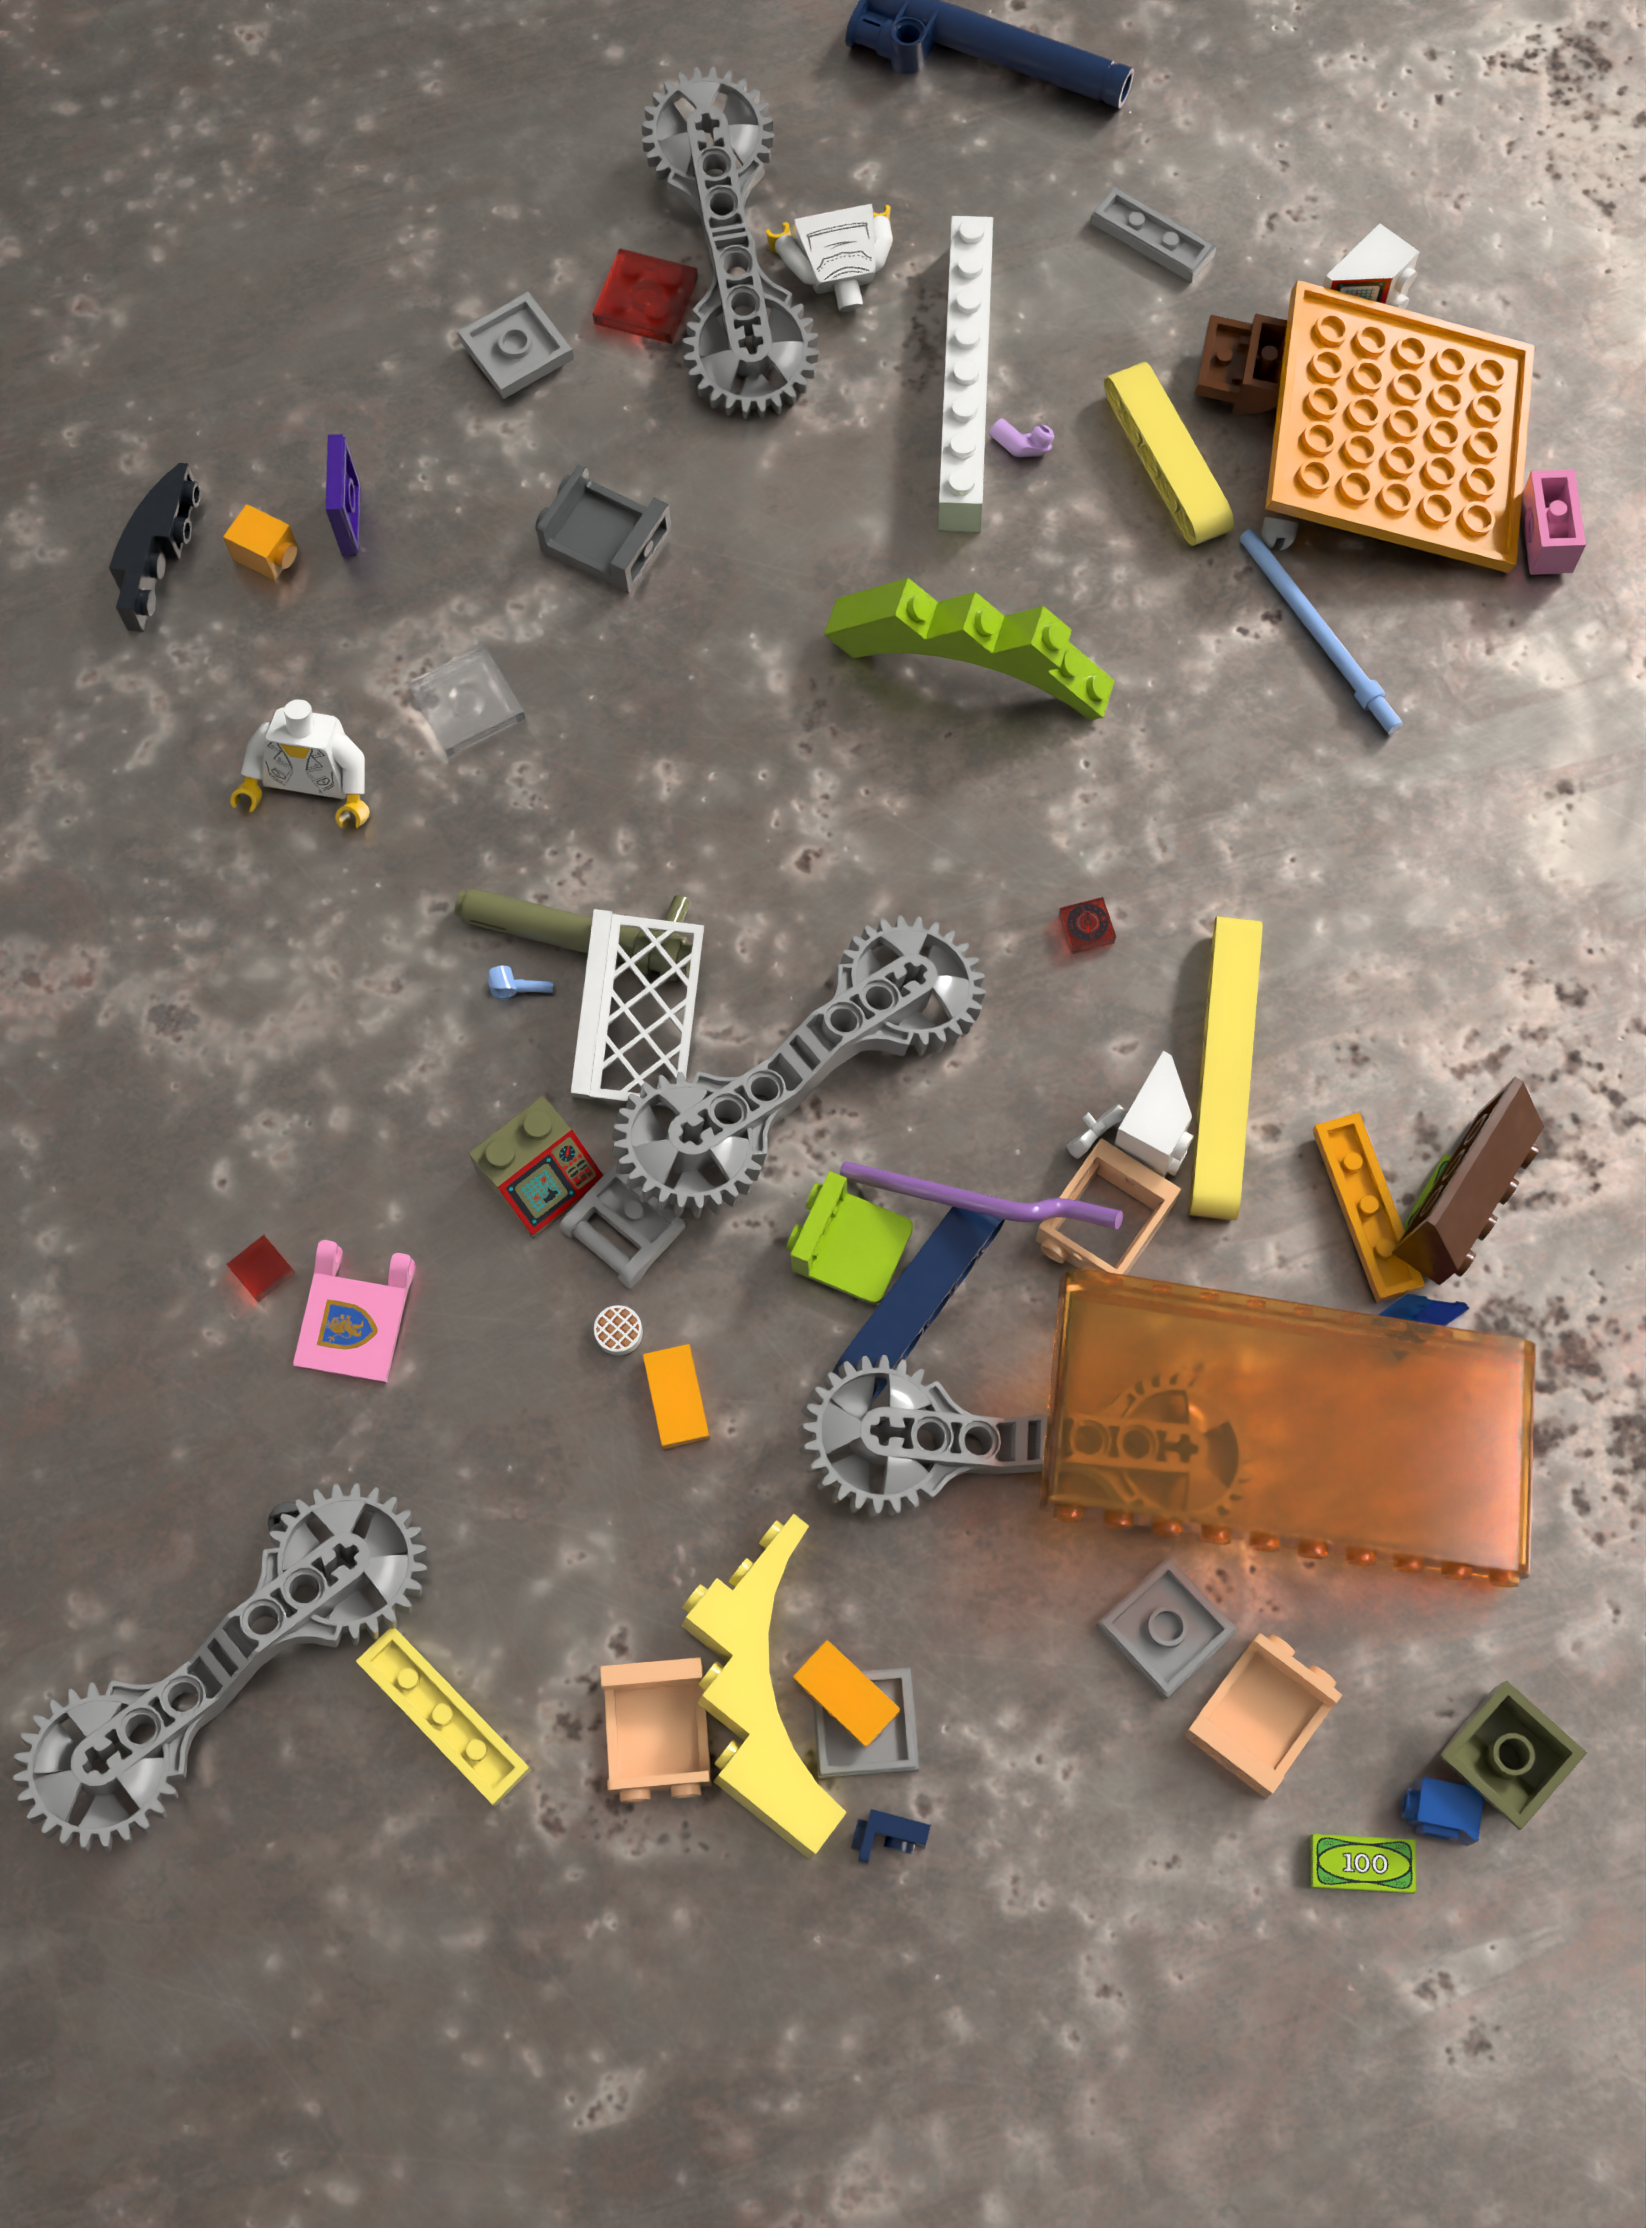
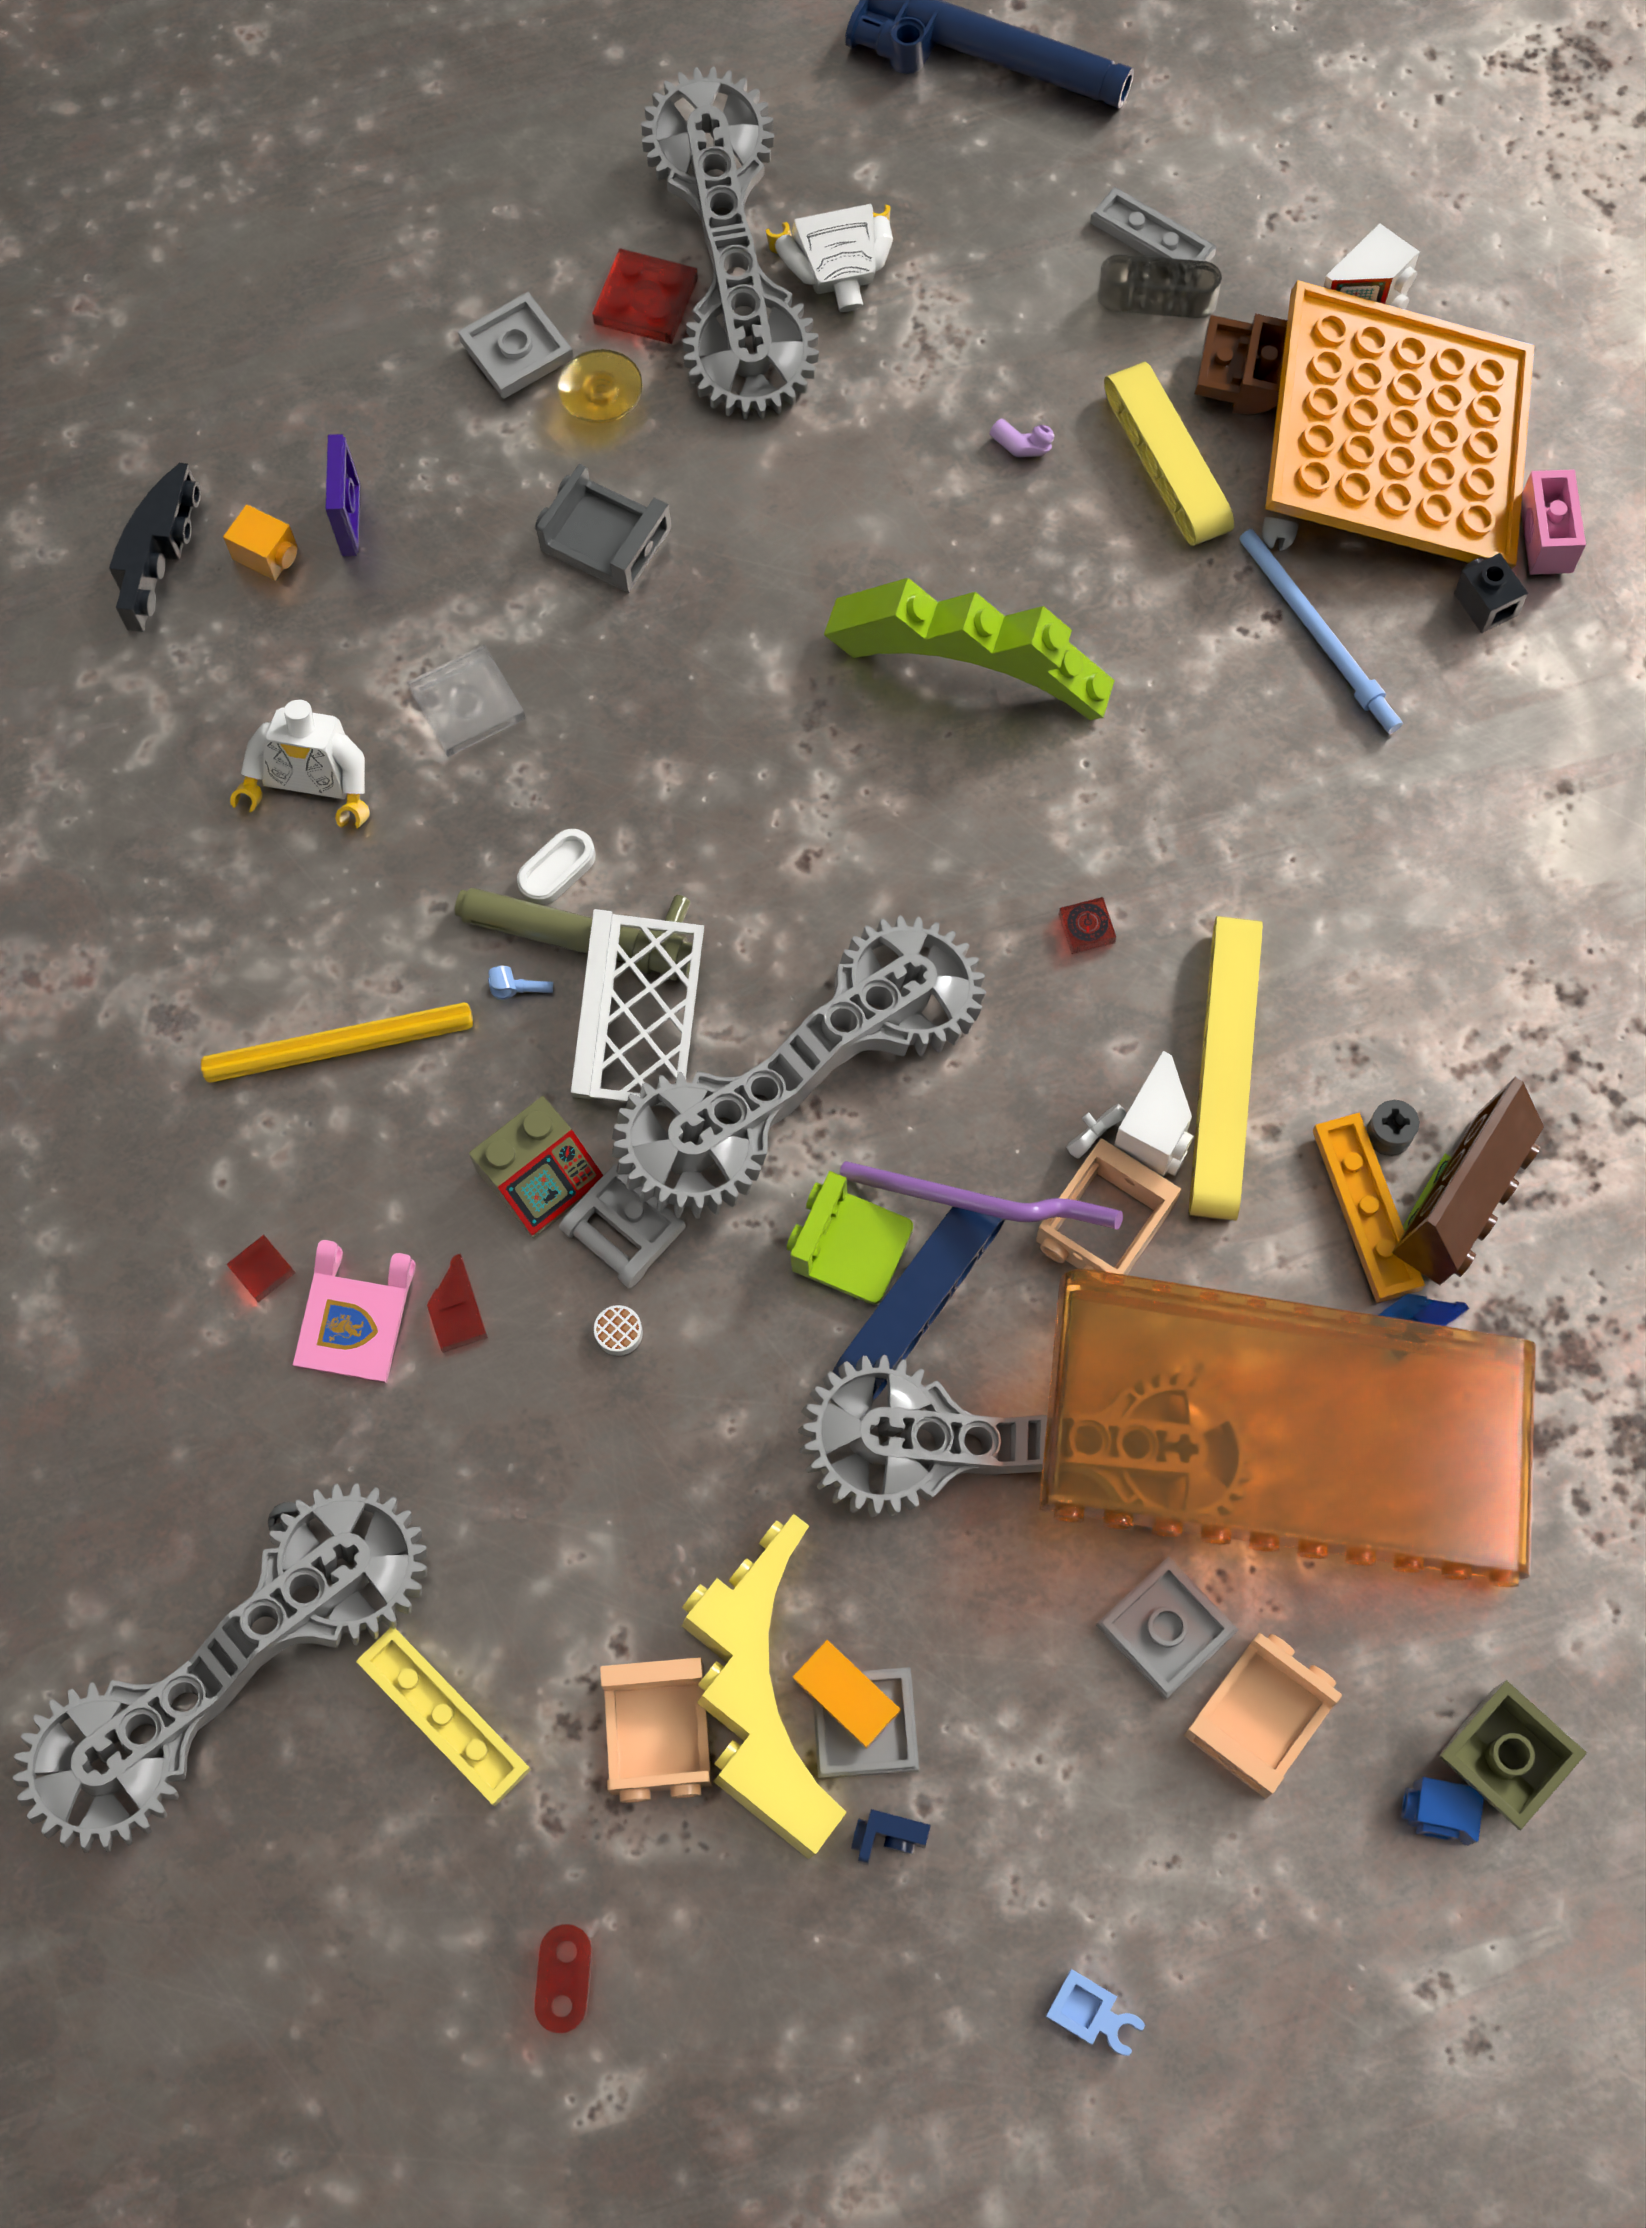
(336, 1042): none -> yellow axle
(455, 1309): none -> clear red tile
(556, 867): none -> white tile
(563, 1978): none -> clear red plate
(597, 373): none -> clear yellow dish
(676, 1396): light orange tile -> none
(966, 375): white brick -> none
(1085, 2011): none -> light blue plate
(1159, 286): none -> clear smoke beam
(1363, 1863): lime tile -> none
(1388, 1138): none -> dark grey wheel
(1490, 592): none -> black brick

